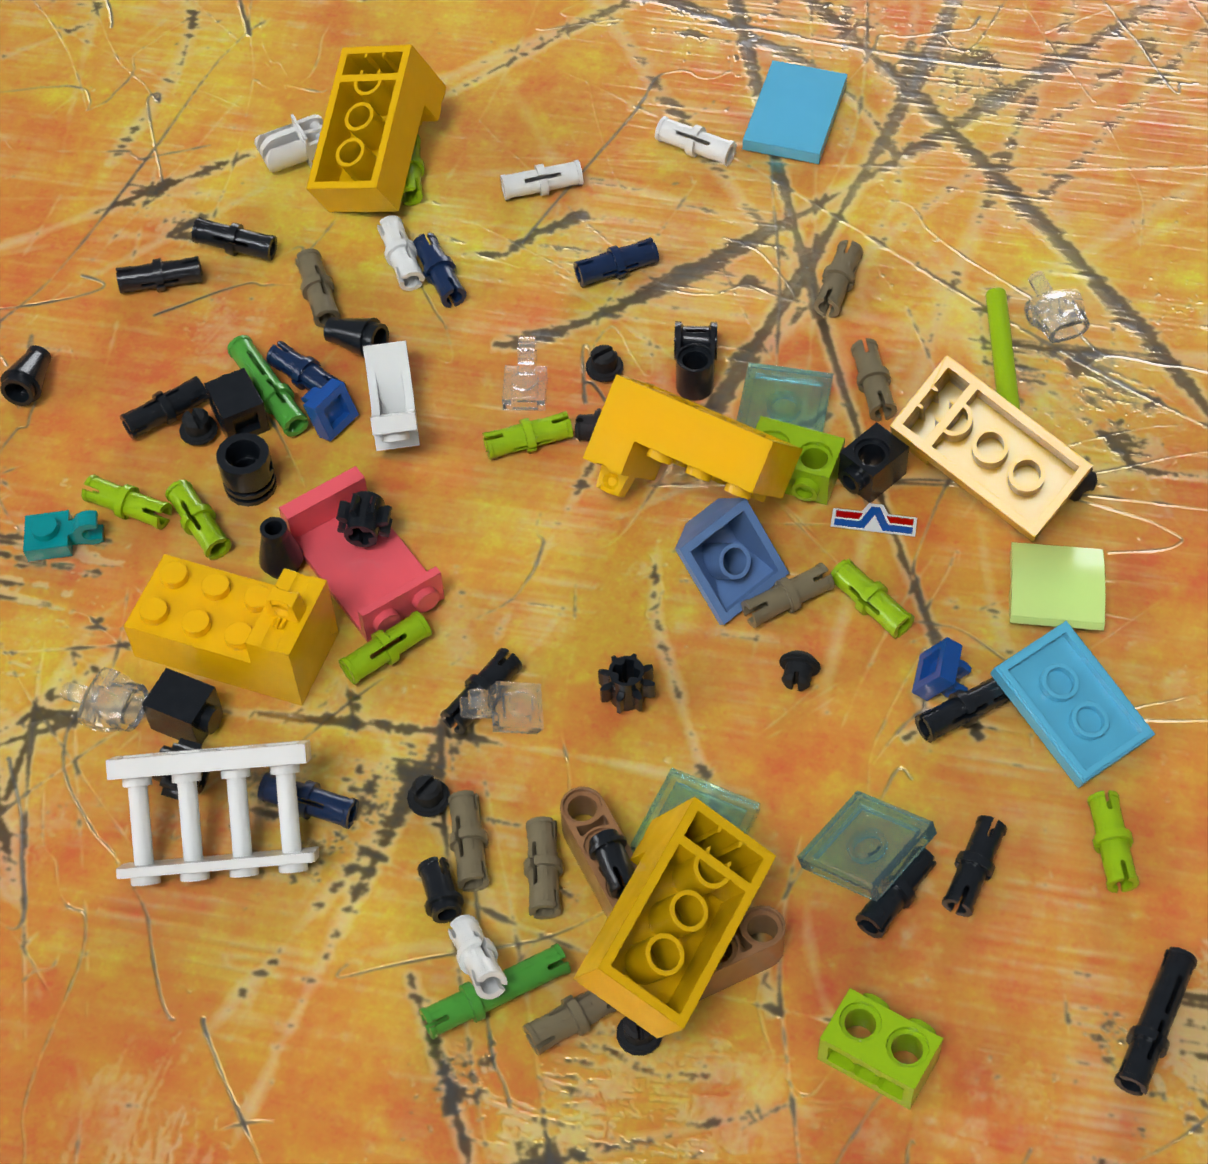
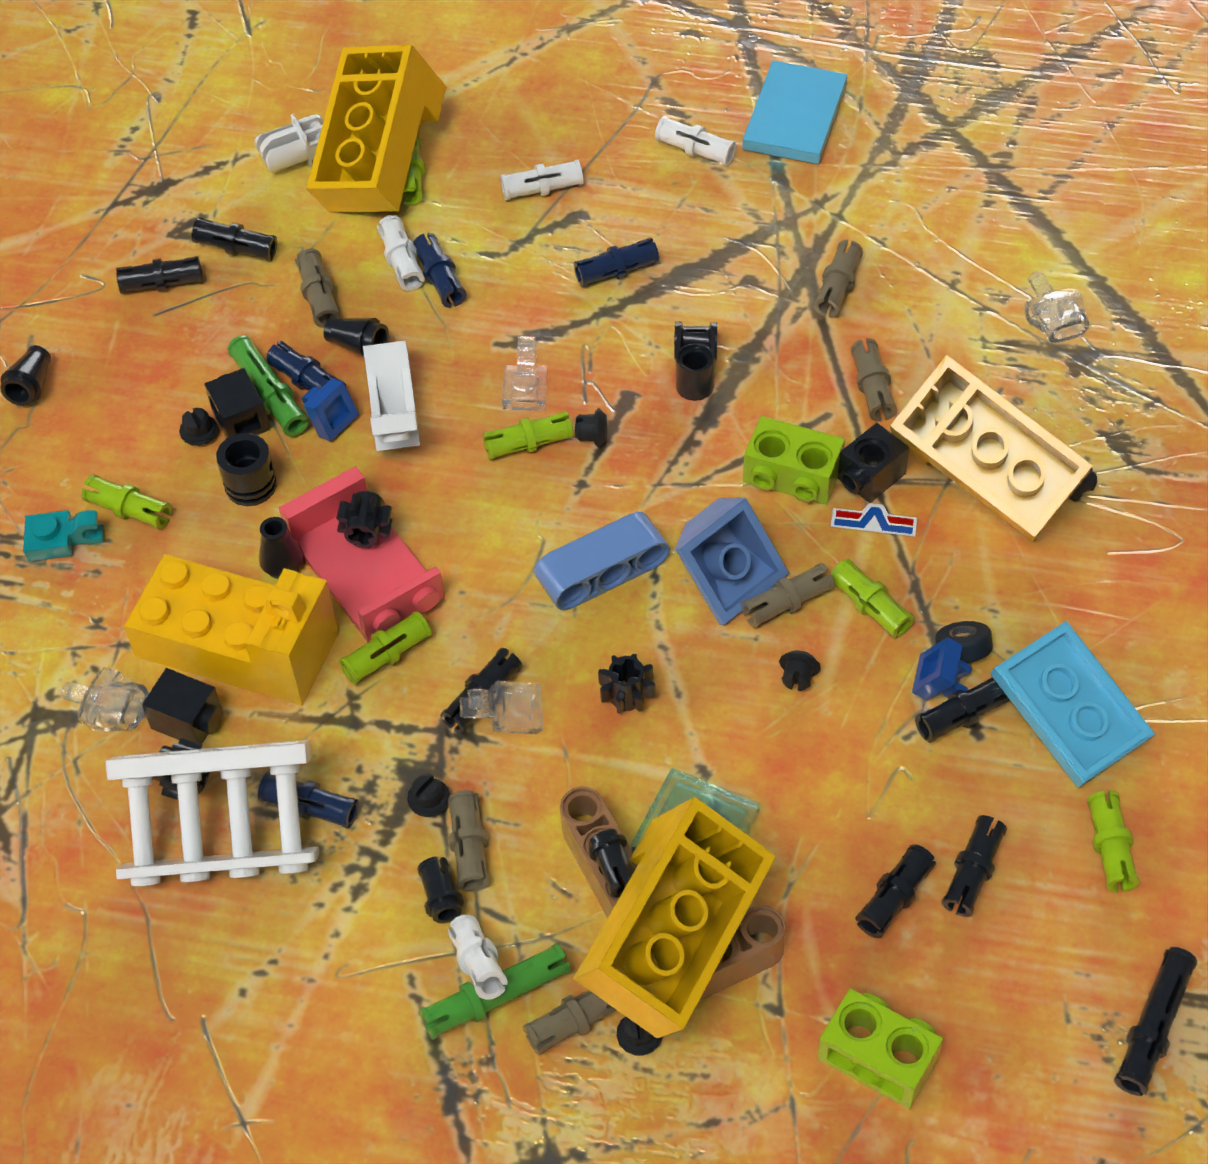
(164, 407): black pin -> none
(198, 519): lime pin -> none
(543, 868): dark tan pin -> none
(601, 560): none -> medium blue beam
(604, 364): black piece -> none
(653, 426): yellow hinge -> none
(785, 395): clear light blue tile -> none
(867, 845): clear light blue tile -> none
(972, 635): none -> black wheel
(1002, 345): lime piece -> none
(1057, 586): yellowish green slope -> none

